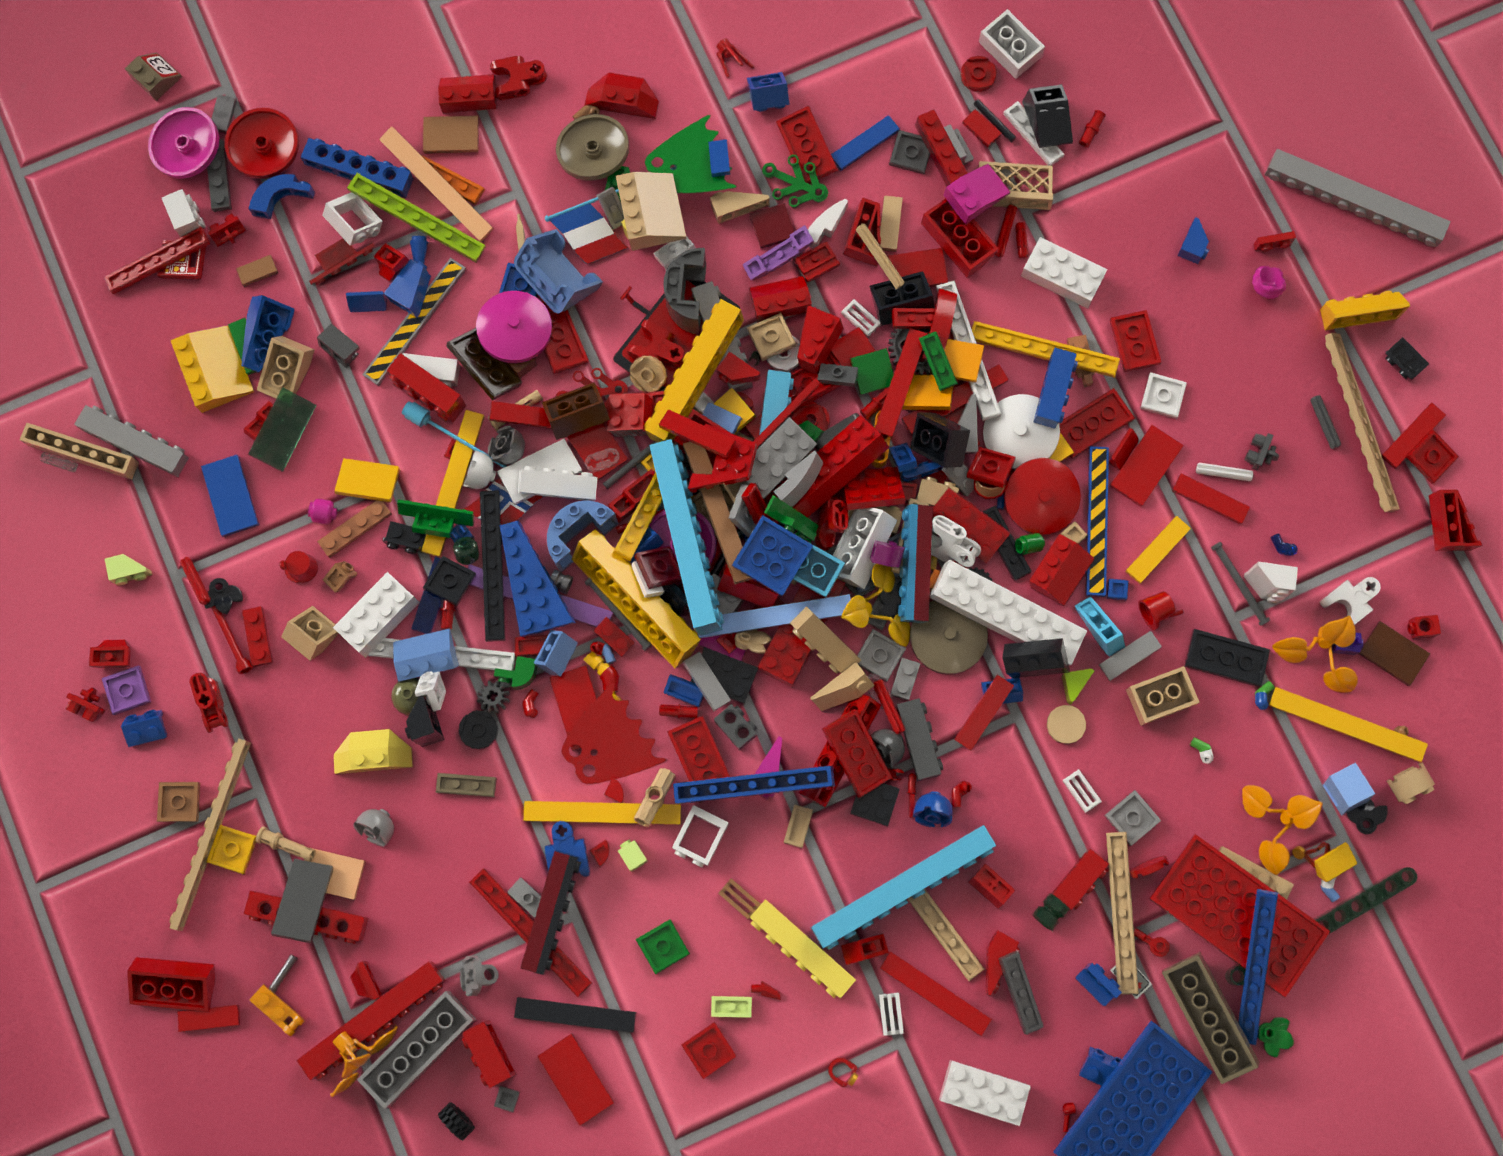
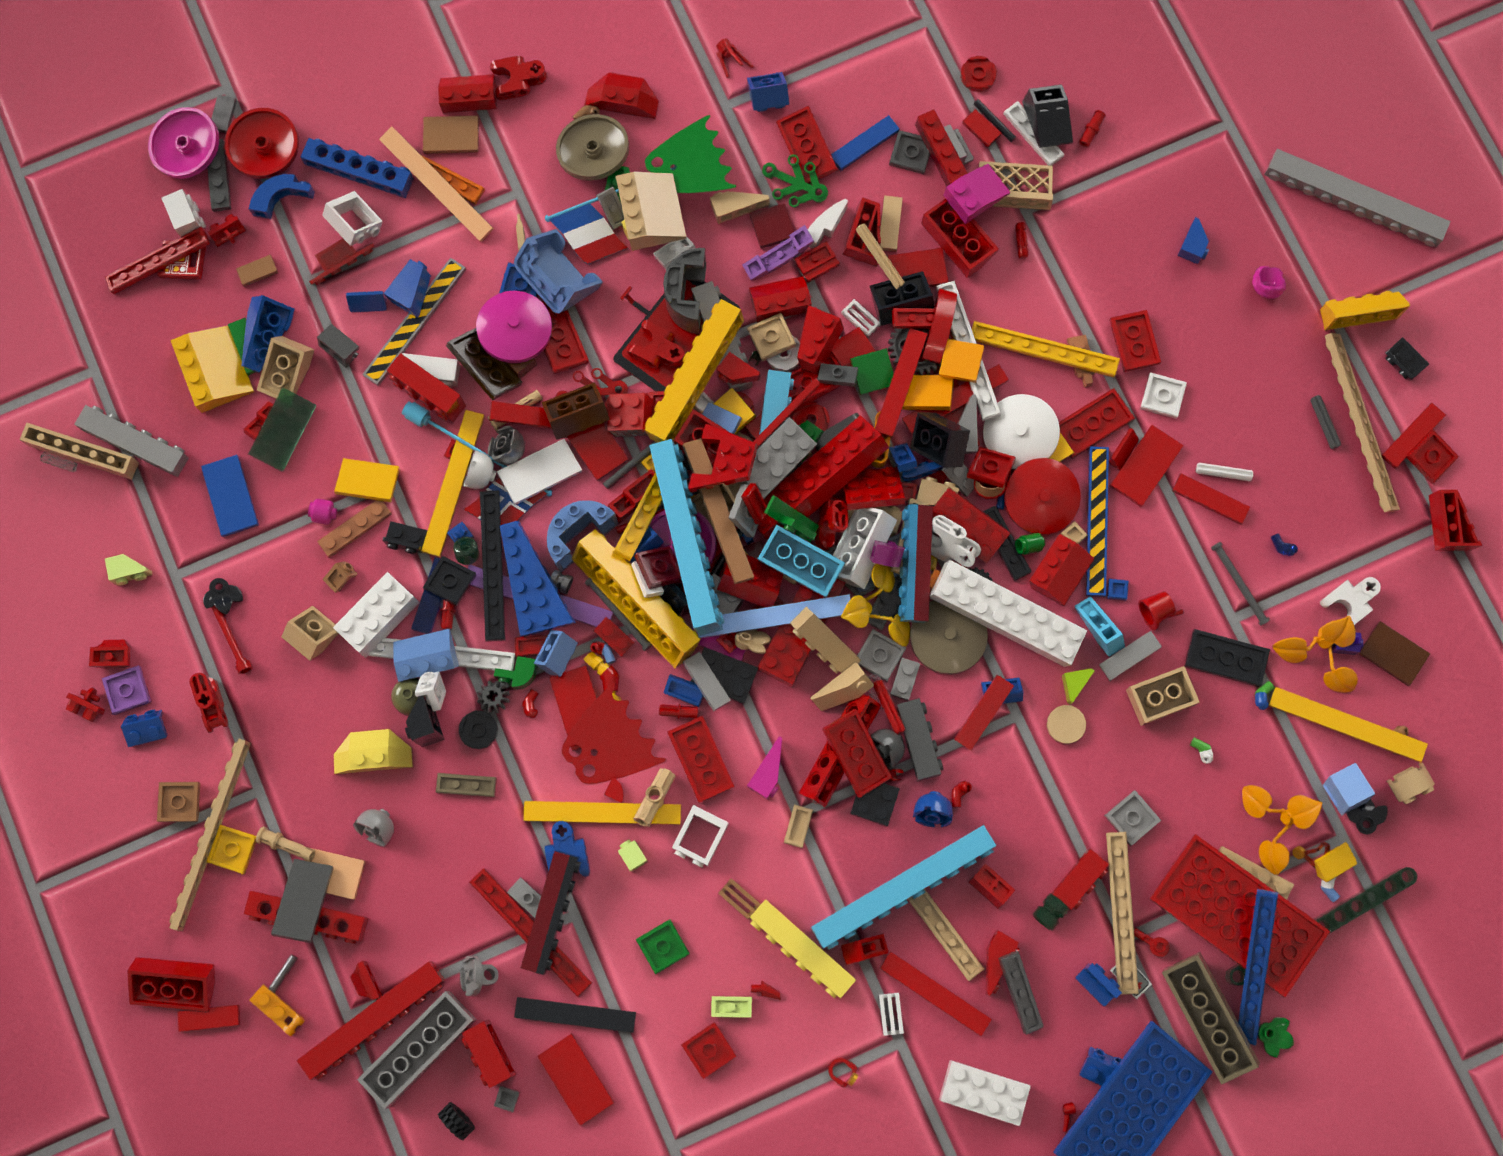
(153, 74): dark tan slope -> none
(195, 581): red axle -> none
(257, 636): red plate -> none
(299, 567): red hat -> none
(347, 1047): light orange plant -> none
(389, 261): red slope -> none
(416, 217): lime plate -> none
(419, 248): blue cone -> none
(434, 519): green bracket -> none
(557, 484): white brick -> none
(599, 456): clear beam -> none
(600, 852): red tile -> none
(648, 374): tan tile -> none
(697, 433): red tile -> none
(719, 158): blue tile -> none
(731, 729): dark grey brick -> none
(754, 784): blue brick -> none
(772, 555): blue plate -> none
(799, 479): light grey slope -> none
(874, 405): red axle -> none
(911, 791): red piece -> none
(938, 361): green tile -> none
(1005, 230): red axle -> none
(1011, 44): white brick -> none
(1035, 658): black slope -> none
(1055, 387): blue brick -> none
(1063, 272): white brick -> none
(1072, 777): white tile -> none
(1149, 867): red tile -> none
(1158, 549): yellow tile -> none
(1262, 442): dark grey hips -> none
(1269, 242): red plate -> none
(1272, 581): white slope -> none
(1431, 623): red brick -> none

